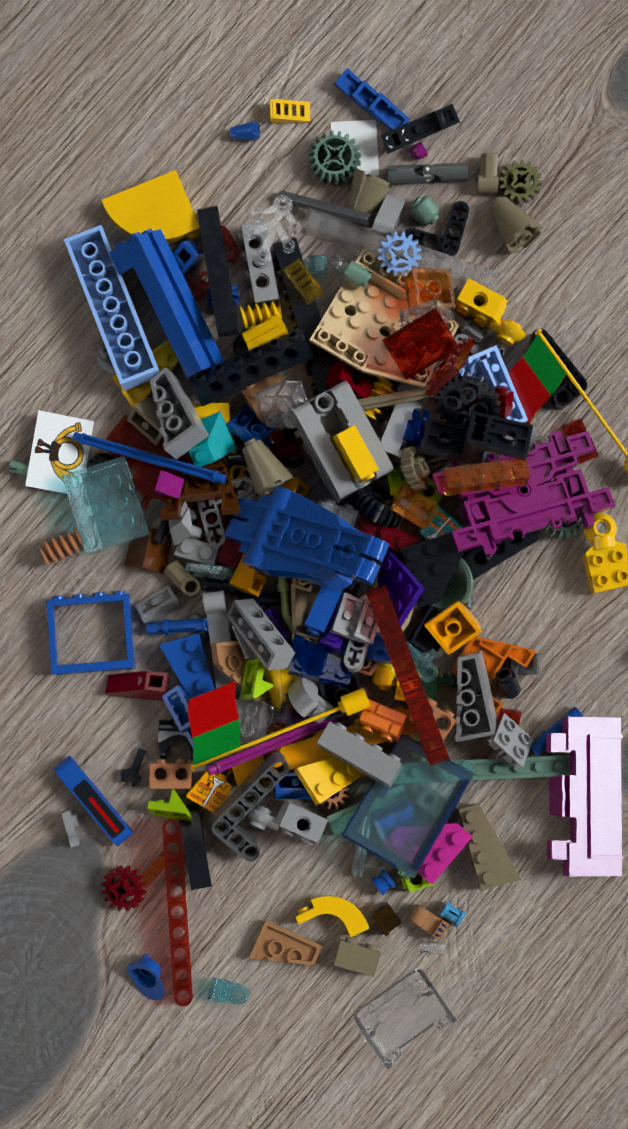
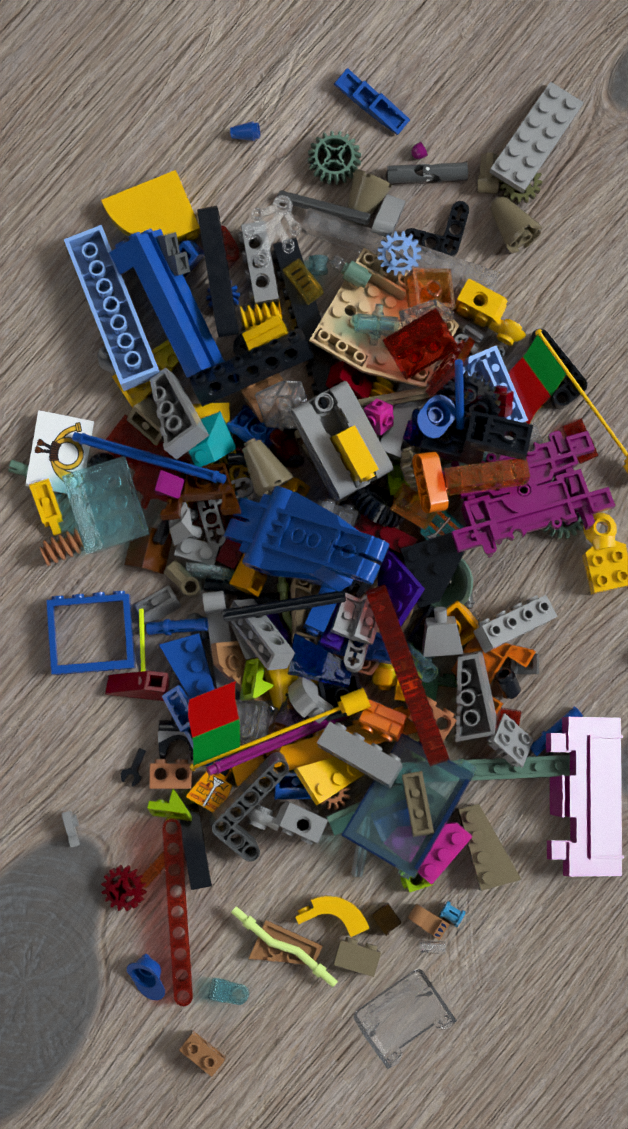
(47, 504): none -> yellow hinge
(93, 800): beam -> none
(142, 639): none -> neon yellow piece
(175, 259): none -> dark grey slope
(196, 286): clear red plate -> none
(202, 1053): none -> medium nougat brick
(277, 103): yellow slope -> none
(284, 605): none -> black axle
(318, 969): none -> yellowish green bar
(366, 137): white sticker -> none
(375, 324): none -> clear light blue pin
(379, 415): none -> dark pink brick
(383, 882): blue wheel -> none
(417, 804): none -> dark tan tile
(419, 128): black slope -> none
(424, 210): sand green head -> none
(430, 482): none -> orange beam
(436, 416): none -> blue piece
(441, 635): none -> light grey torso
(459, 394): none -> blue bar
(508, 550): black brick -> none
(515, 623): none -> light grey brick
(536, 137): none -> light grey plate

